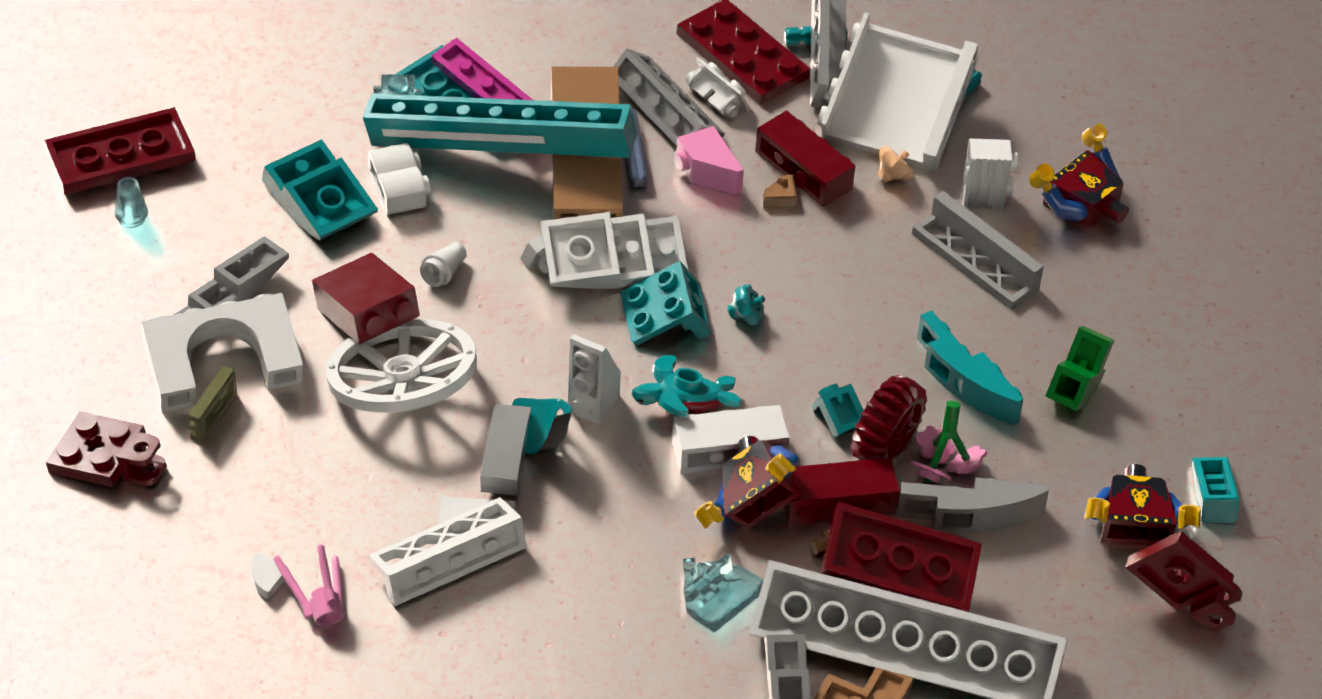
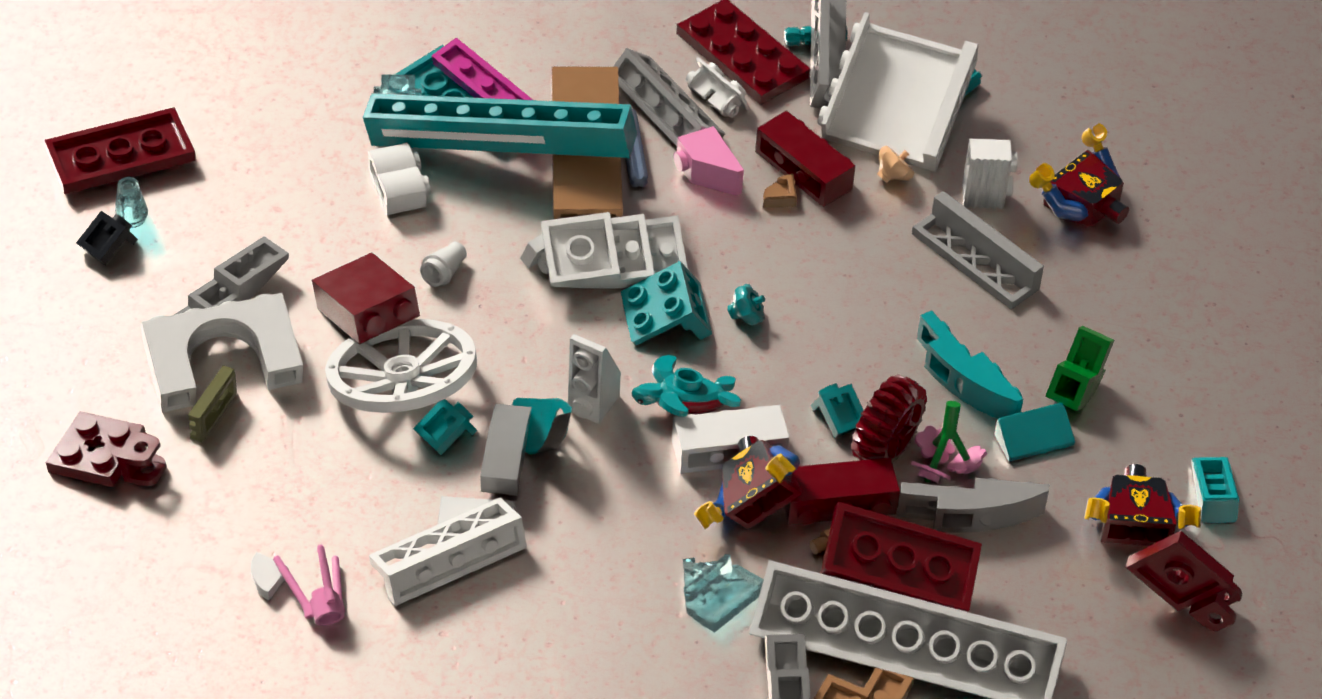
(105, 236): none -> black bracket
(318, 190): teal slope -> none
(444, 425): none -> teal bracket
(1034, 432): none -> teal slope

